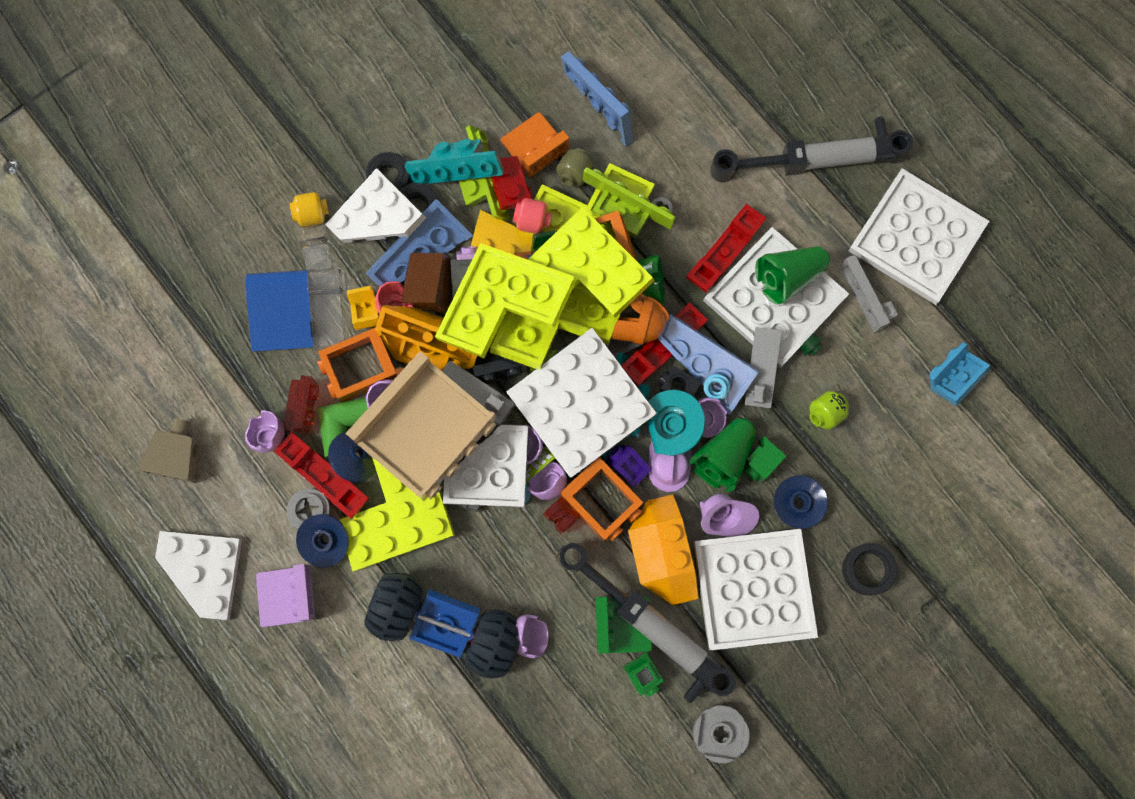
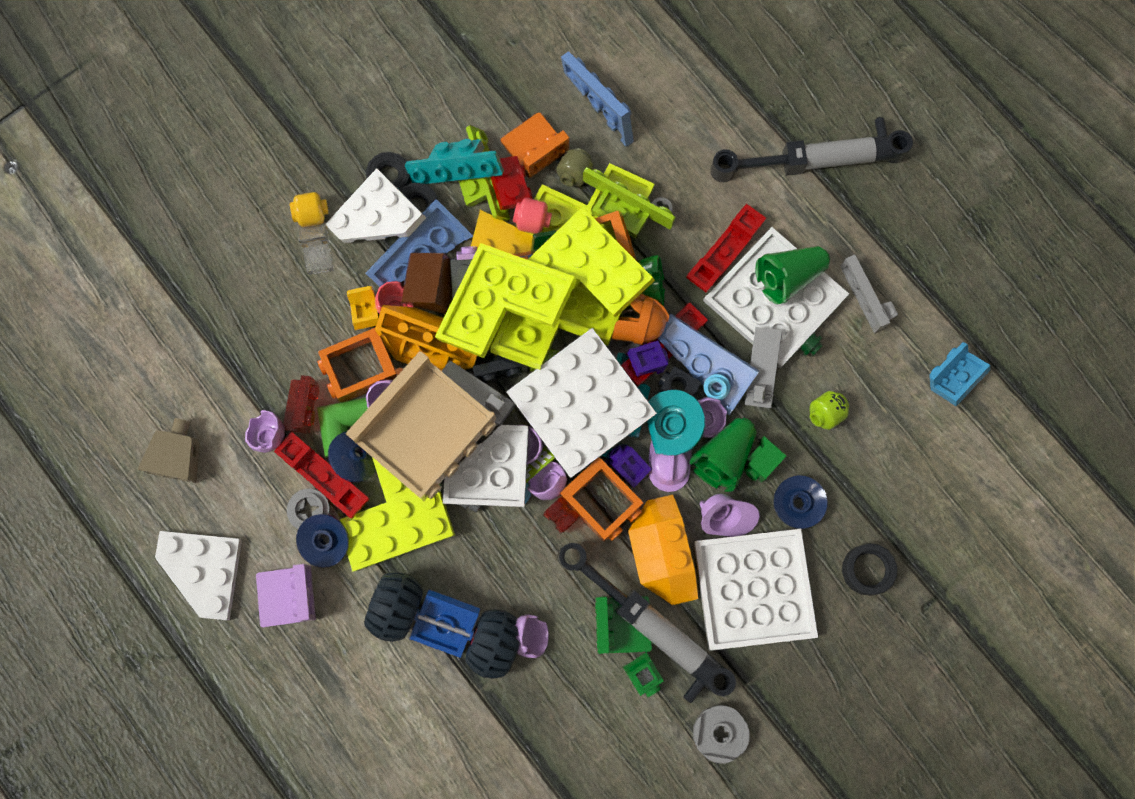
(295, 308): blue door -> none
(648, 358): none -> dark purple bracket
(918, 236): white plate -> none

